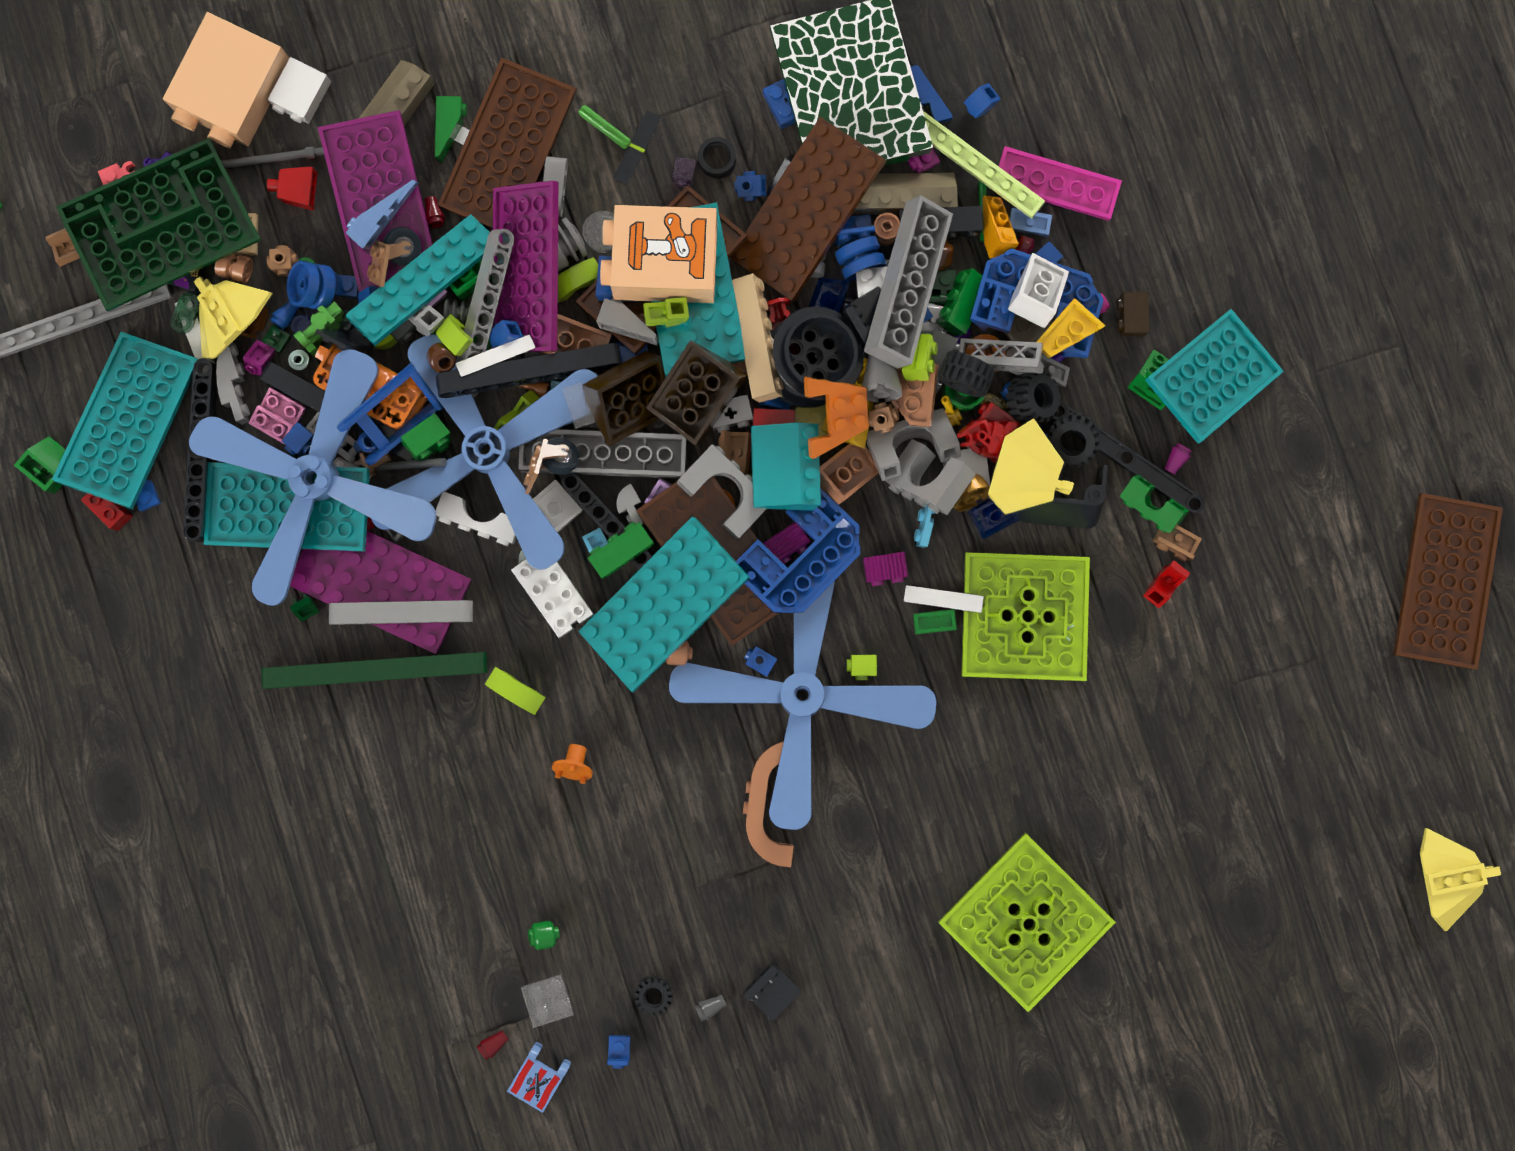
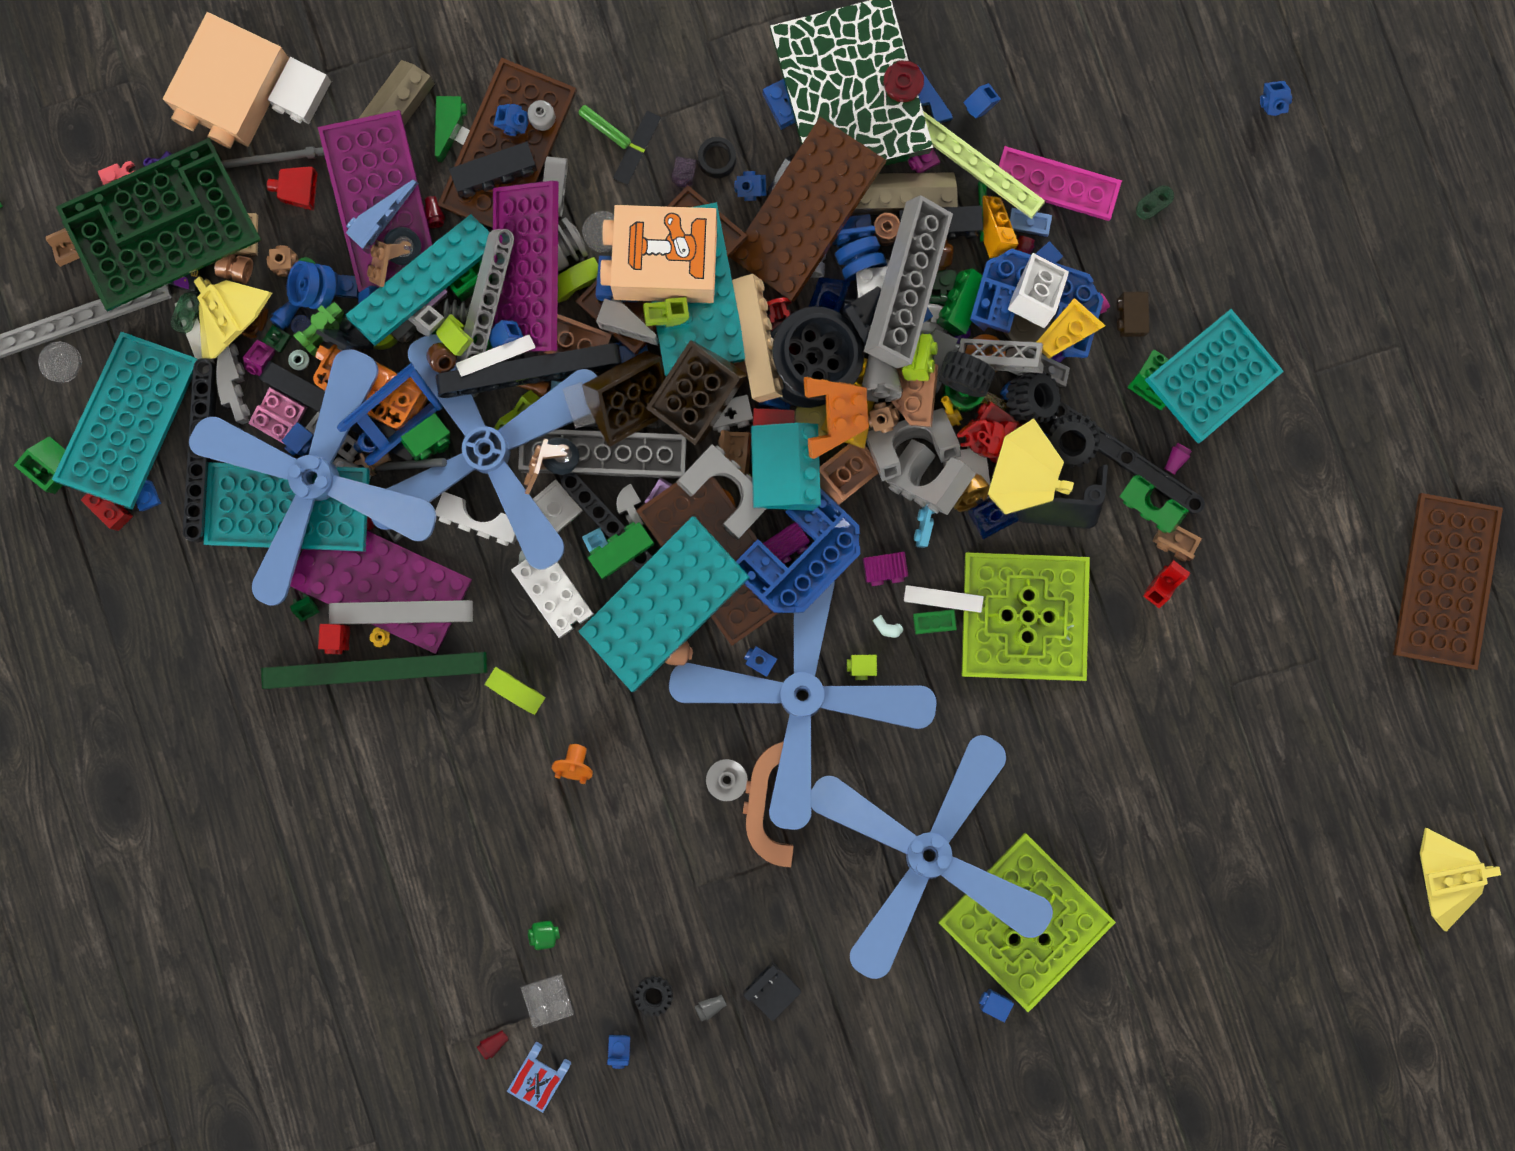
(59, 362): none -> clear tile
(334, 638): none -> red brick
(379, 642): none -> yellow plate
(493, 170): none -> black brick
(511, 119): none -> blue brick
(541, 115): none -> light grey head
(725, 791): none -> light grey dish
(887, 629): none -> light aqua arm
(903, 81): none -> dark red tile
(995, 1005): none -> blue brick
(1012, 904): none -> medium blue piece
(1153, 202): none -> clear green plate
(1276, 98): none -> blue brick

